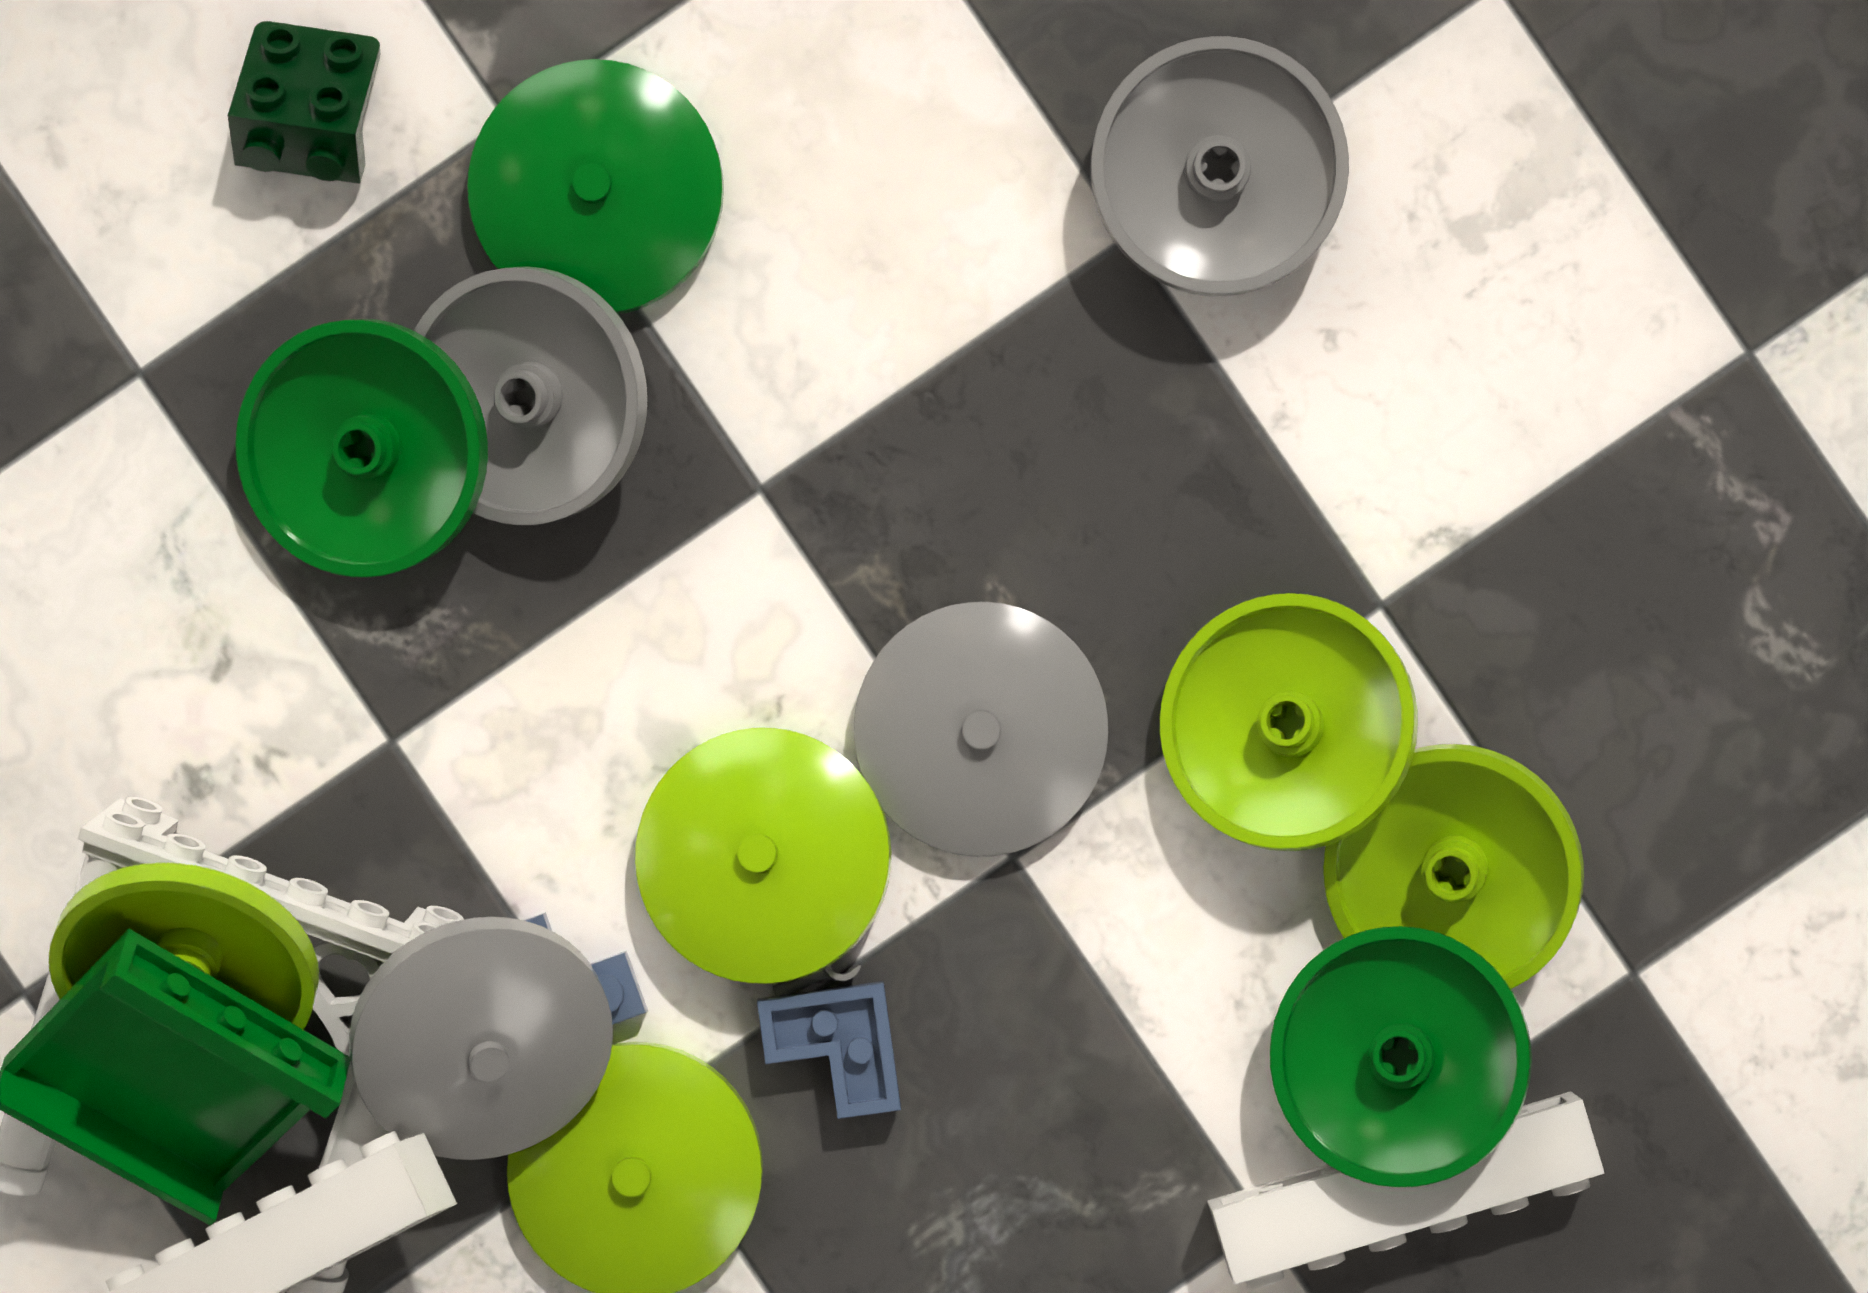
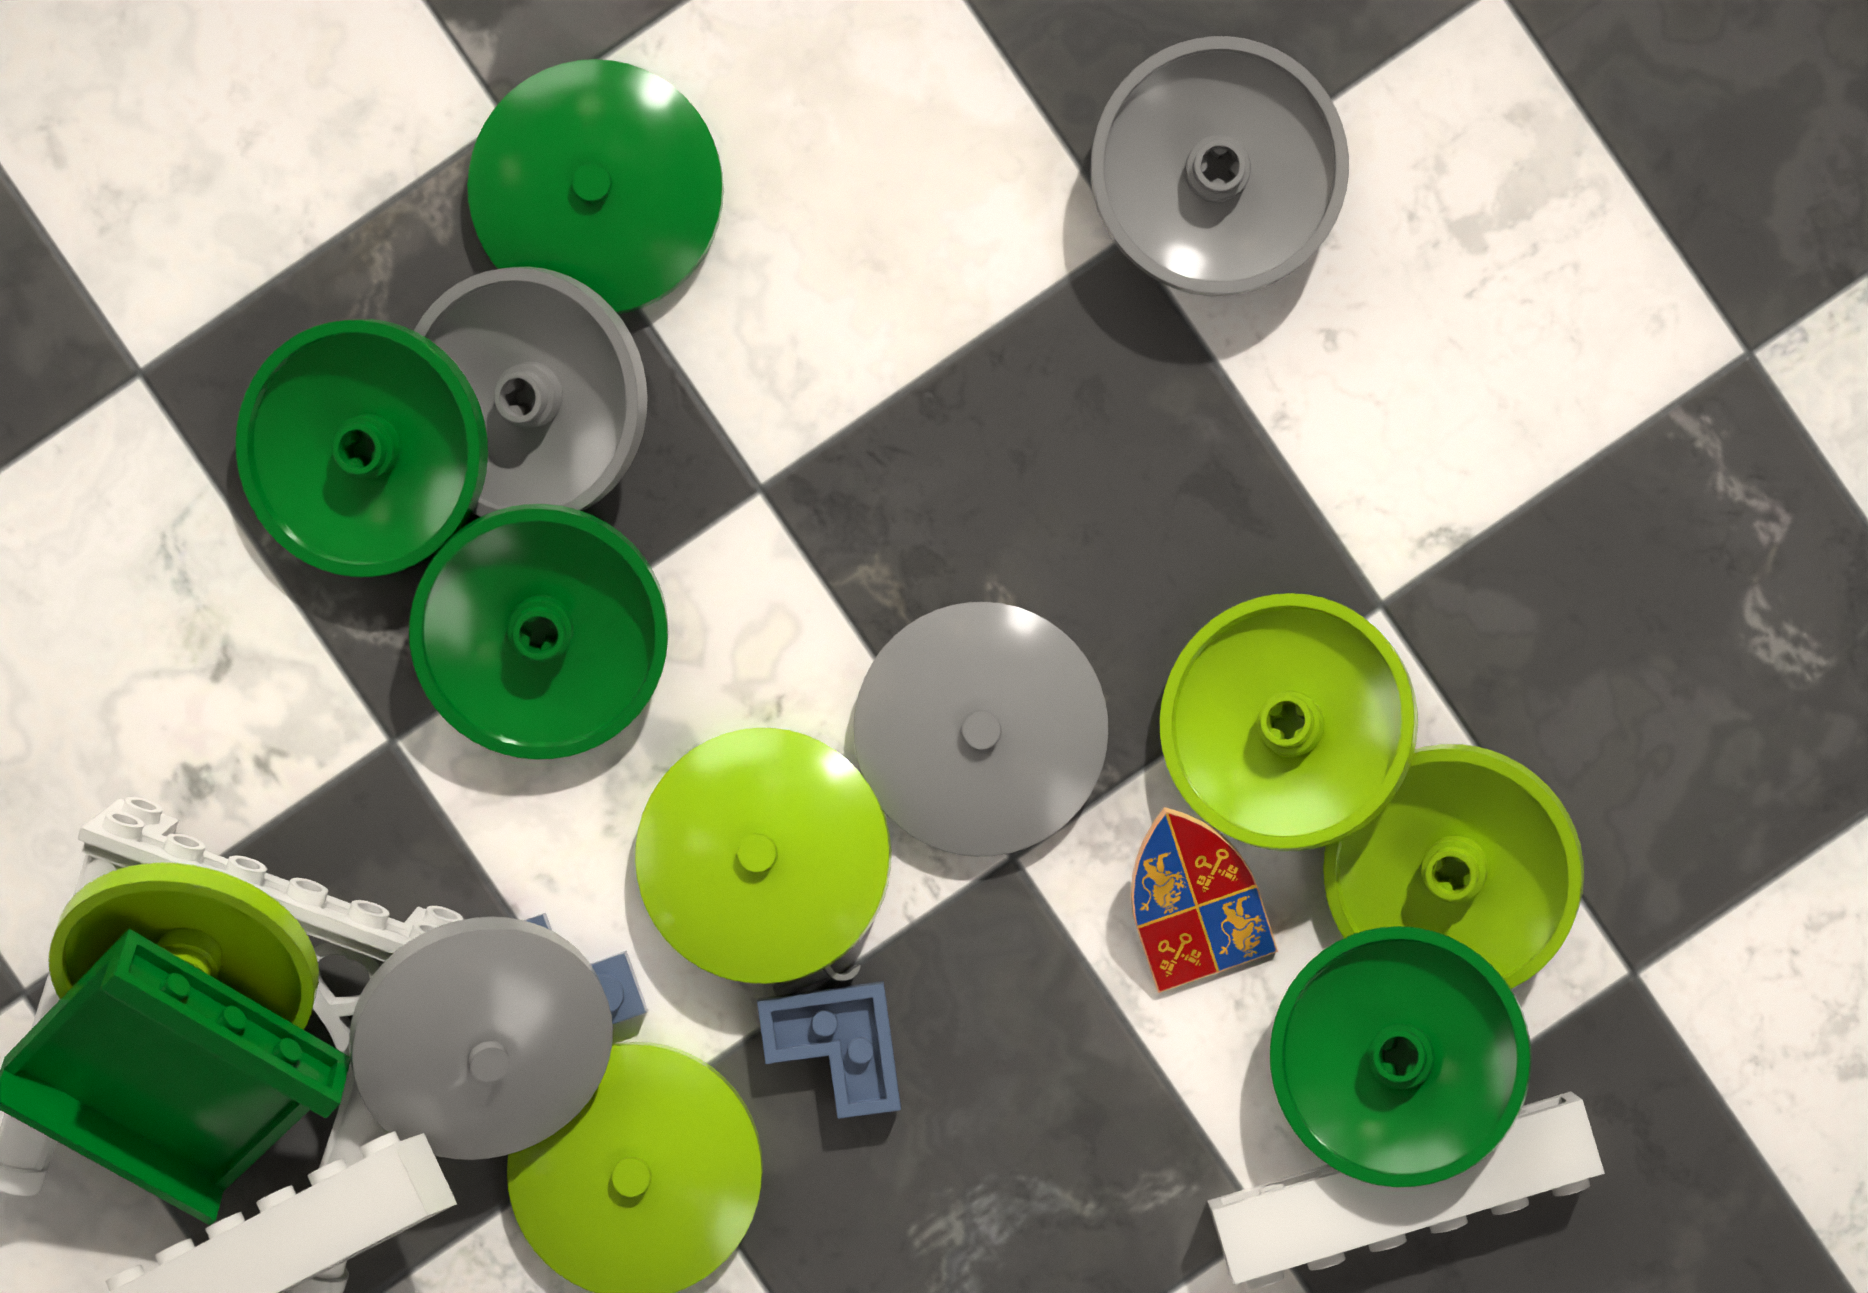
(303, 101): dark green bracket -> none
(538, 631): none -> green dish
(1195, 902): none -> shield

